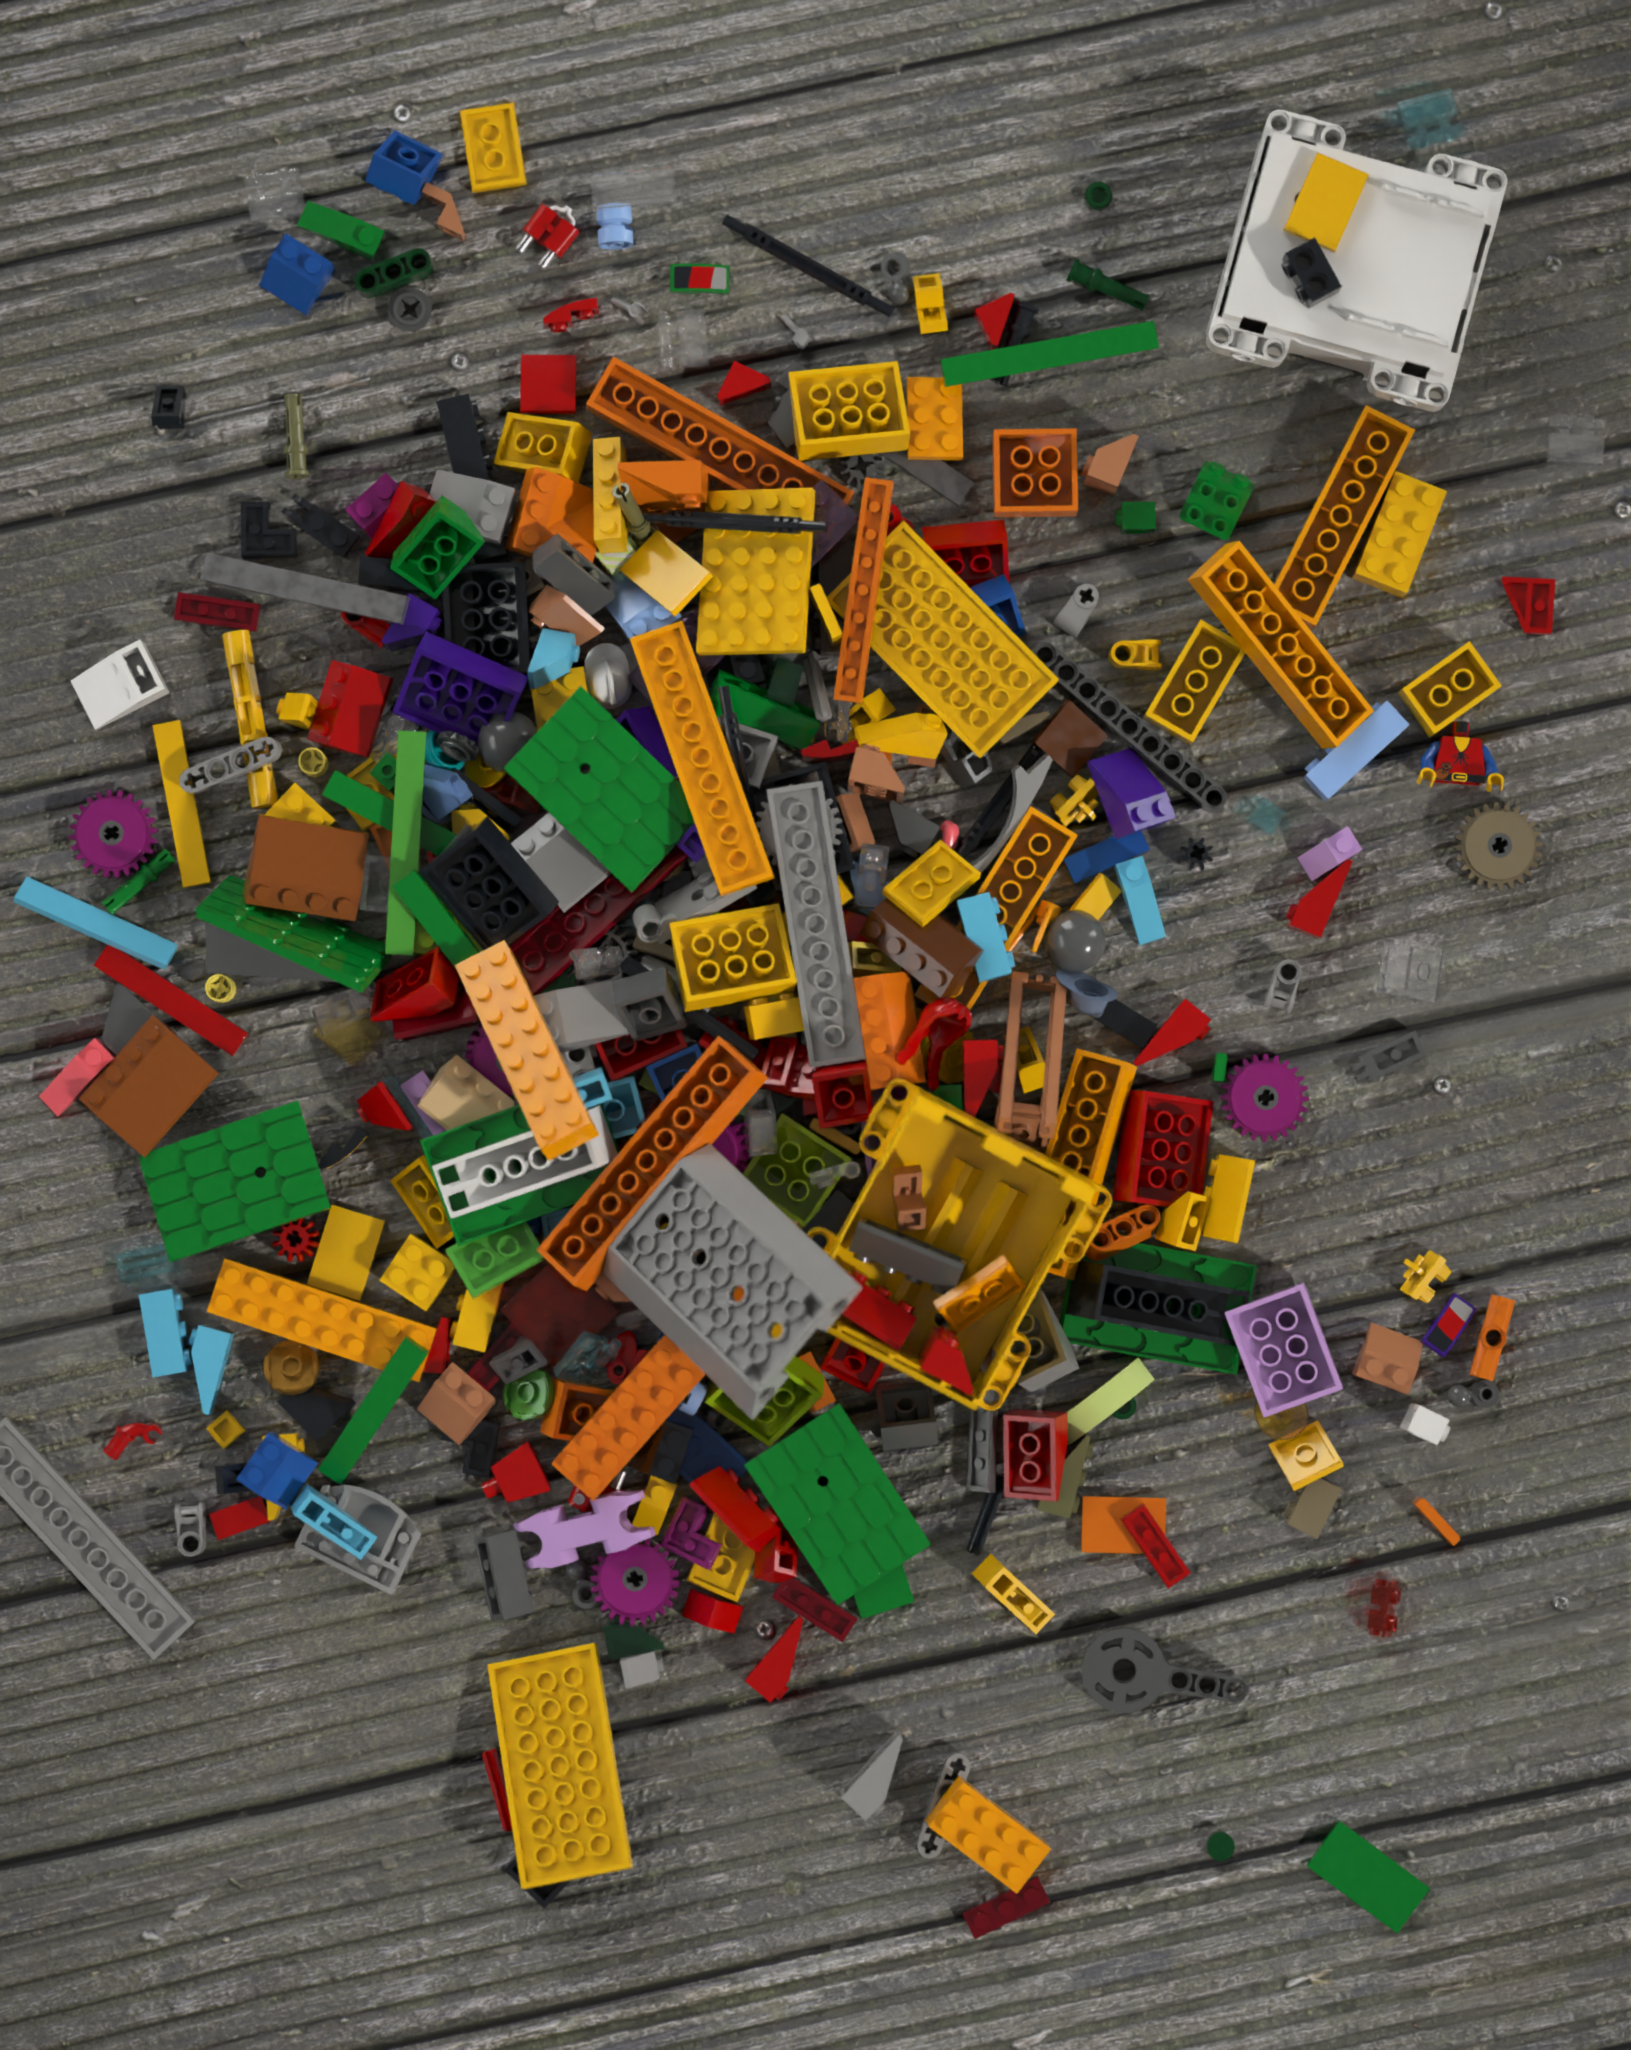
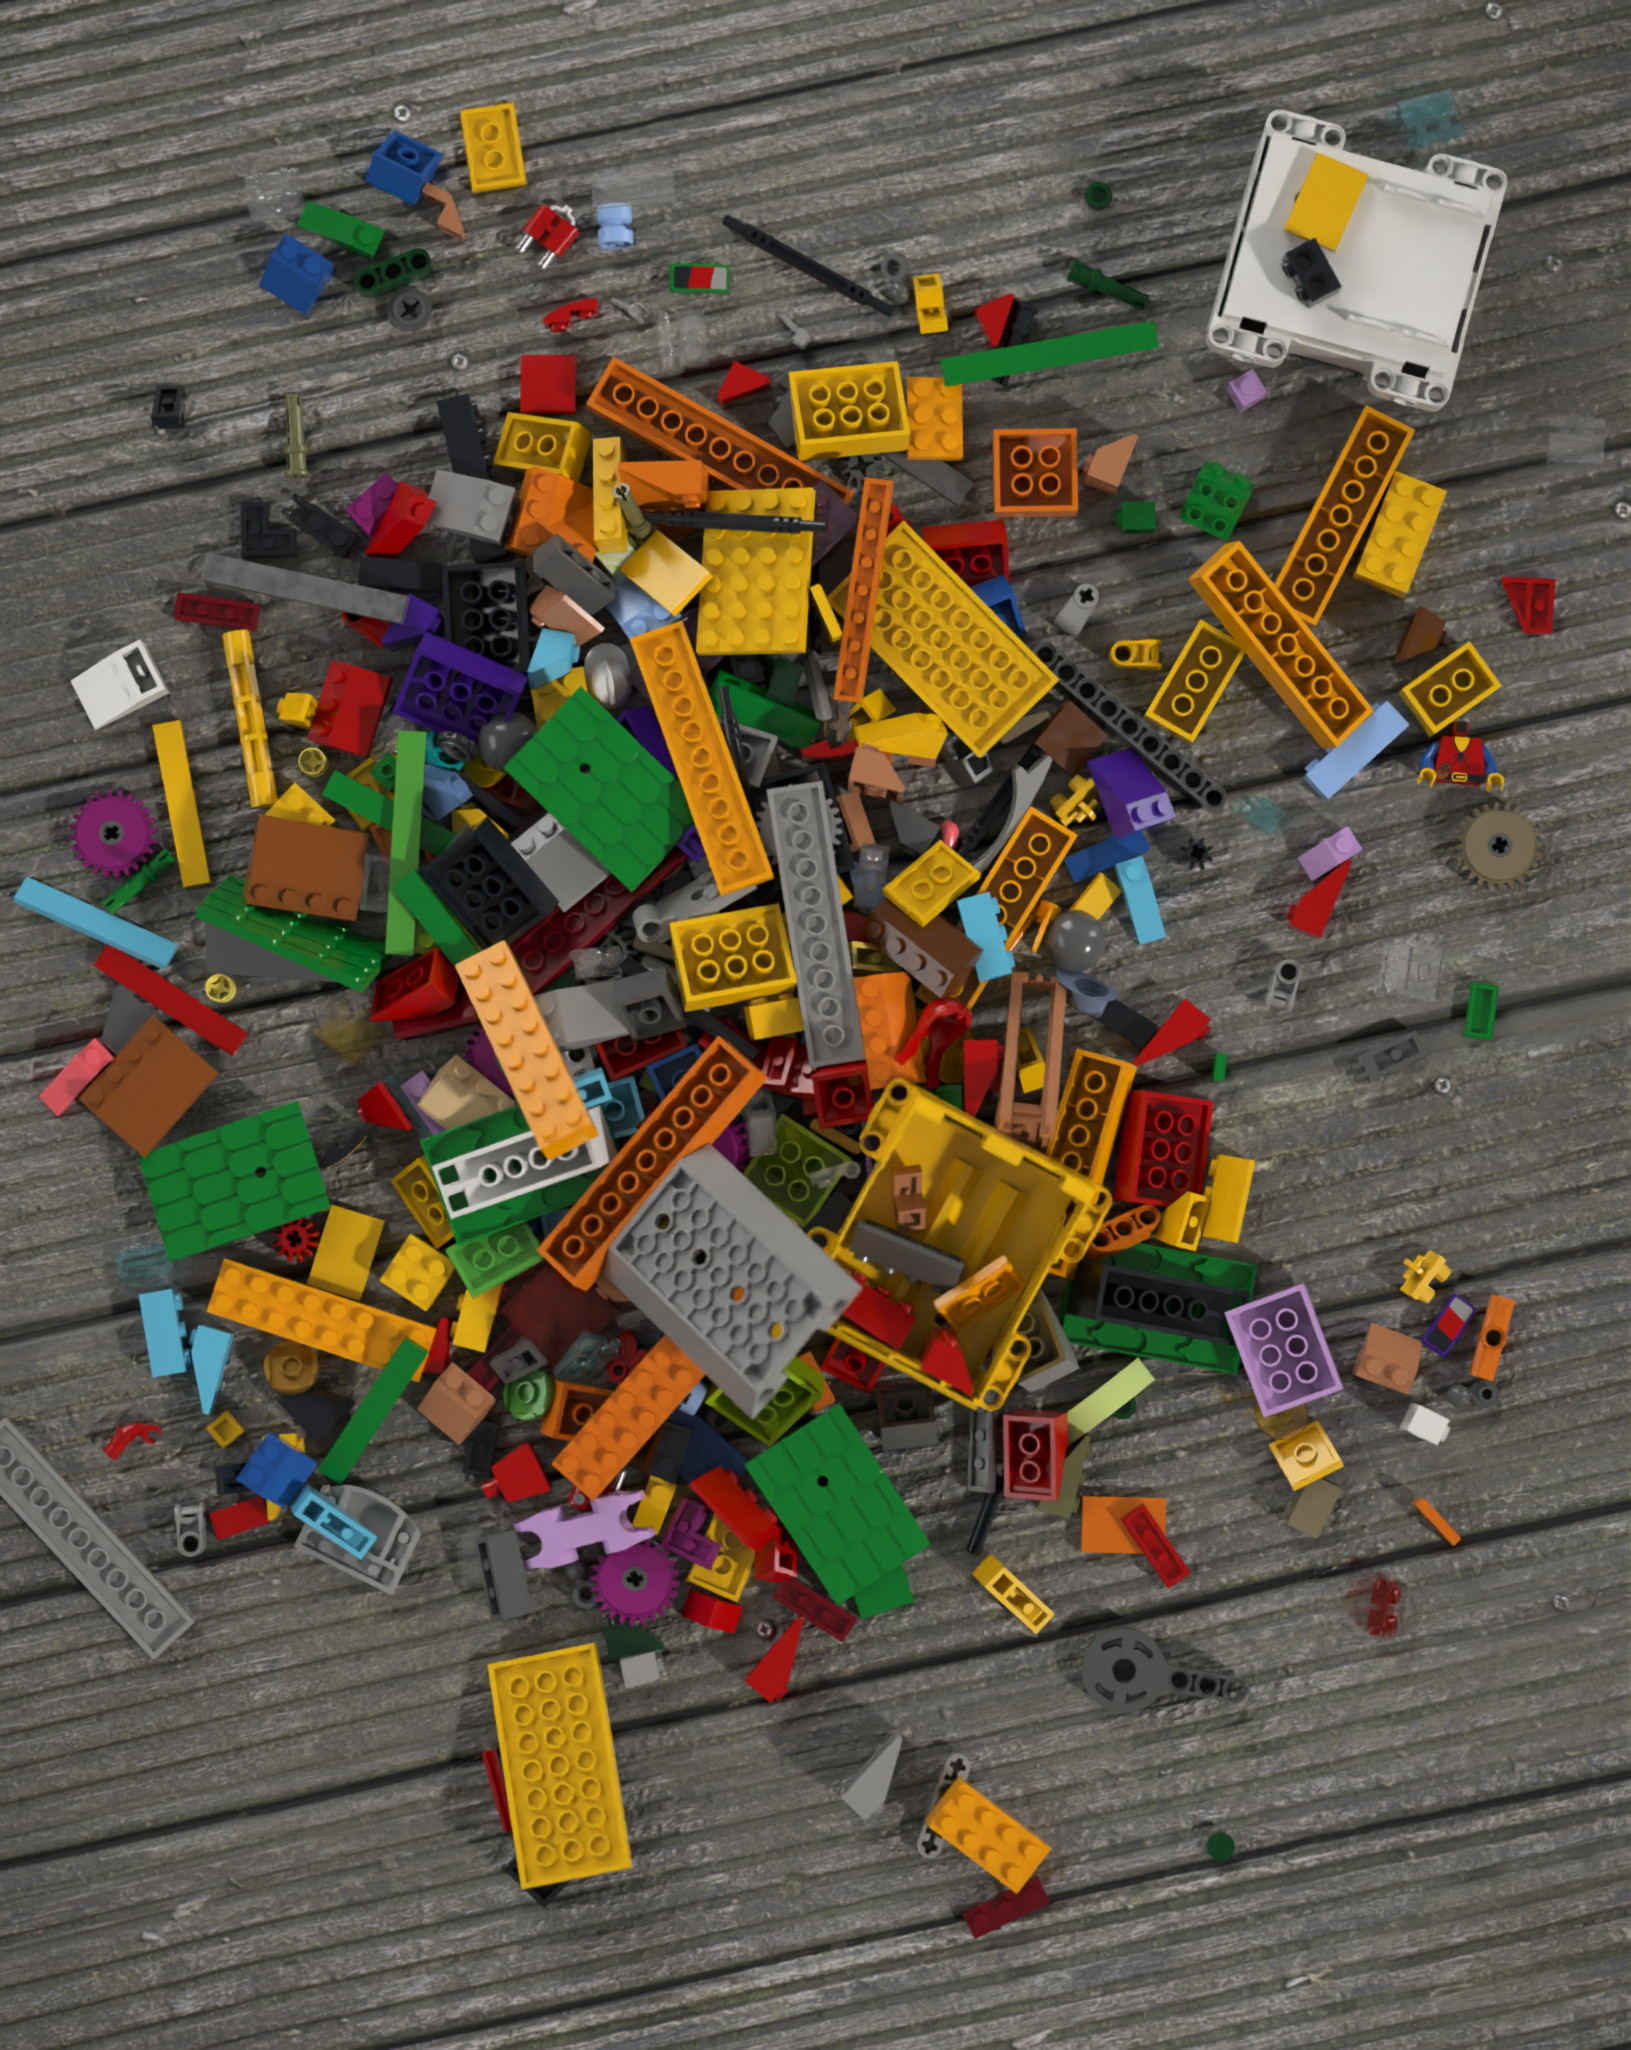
(229, 762): light grey beam -> none
(437, 548): green slope -> none
(1246, 390): none -> lavender brick
(1279, 1112): magenta gear -> none
(1368, 1876): green tile -> none
(1420, 636): none -> reddish brown slope
(1481, 1011): none -> green tile

